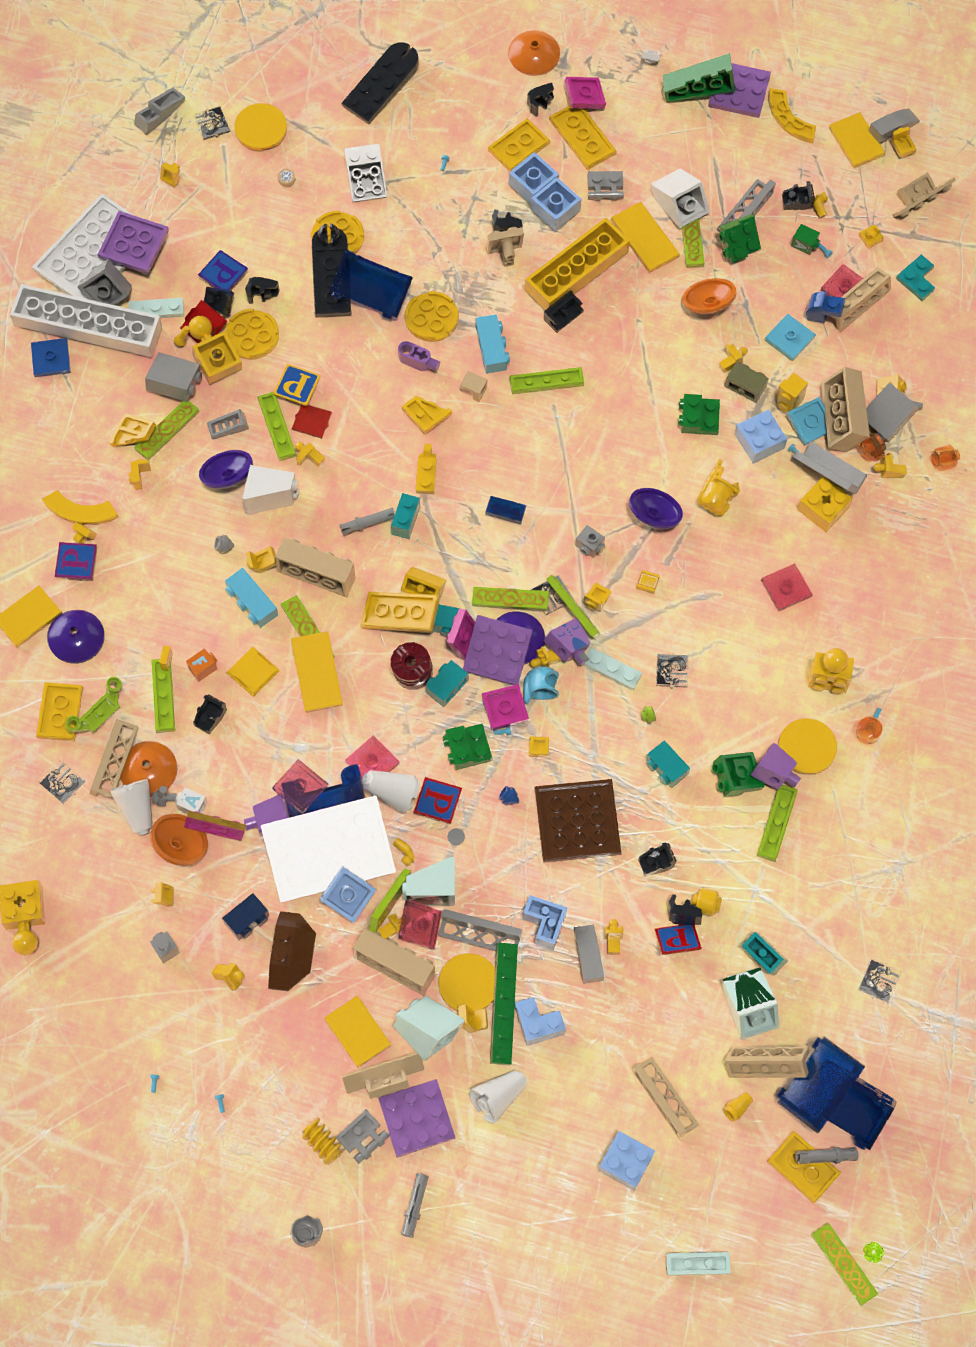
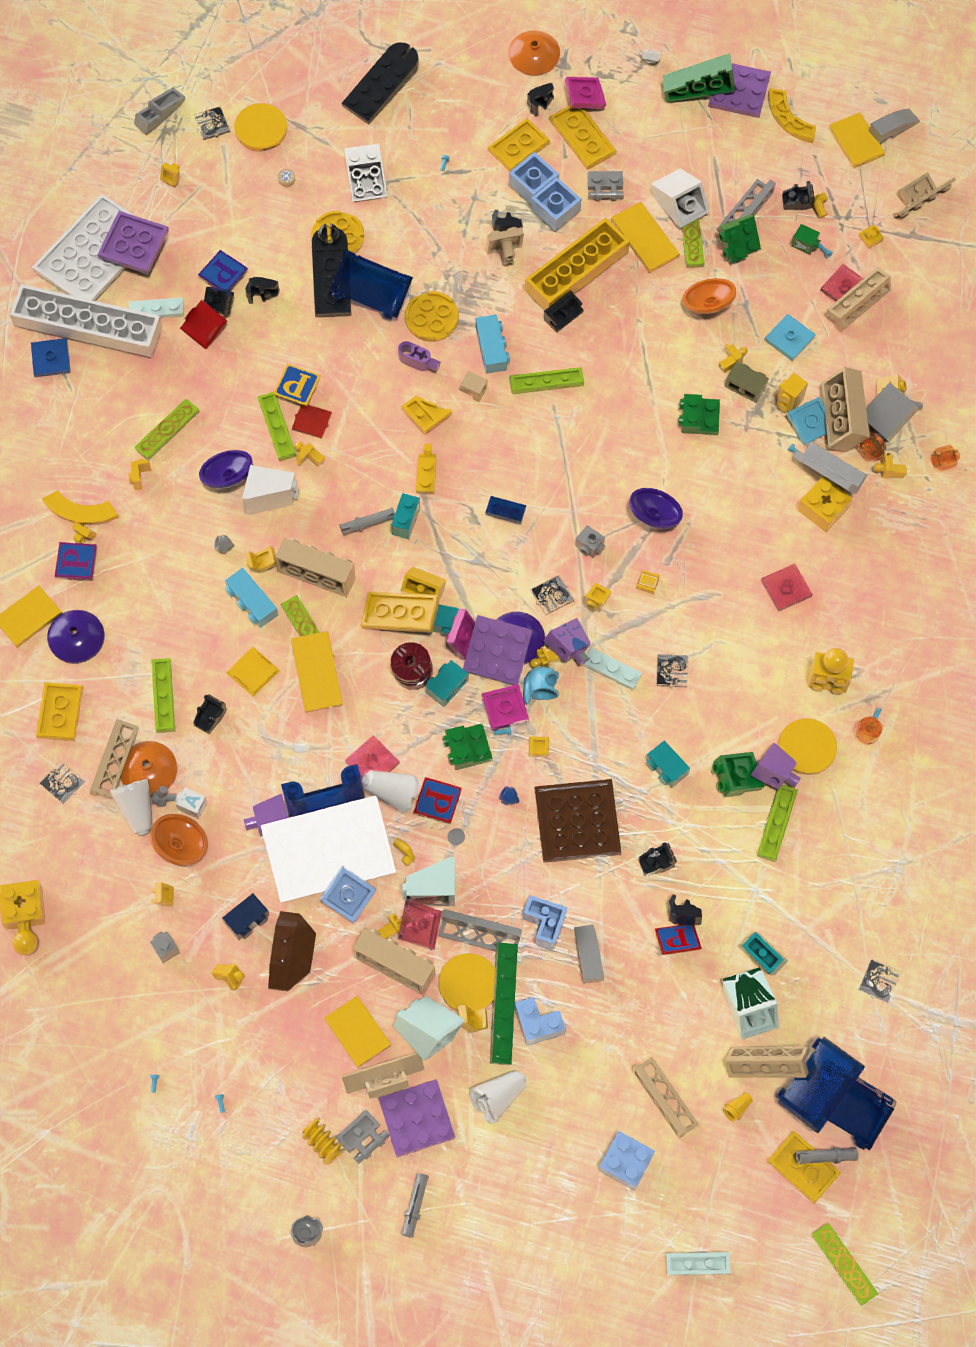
(99, 711): lime plate -> none
(105, 284): light grey slope -> none
(132, 430): yellow wing -> none
(165, 658): yellow tile -> none
(173, 377): light grey brick -> none
(180, 339): yellow piece -> none
(202, 664): orange brick -> none
(210, 347): yellow brick -> none
(214, 825): dark pink plate -> none
(236, 428): light grey slope -> none
(252, 333): yellow tile -> none
(300, 786): clear pink plate -> none
(388, 901): lime tile -> none
(510, 598): lime tile -> none
(573, 606): lime tile -> none
(613, 935): yellow piece -> none
(648, 714): lime plate -> none
(707, 901): yellow head -> none
(717, 492): yellow helmet -> none
(760, 436): light blue brick -> none
(822, 305): blue brick -> none
(873, 1246): clear neon green plate -> none
(902, 142): yellow bracket -> none
(913, 277): teal plate -> none

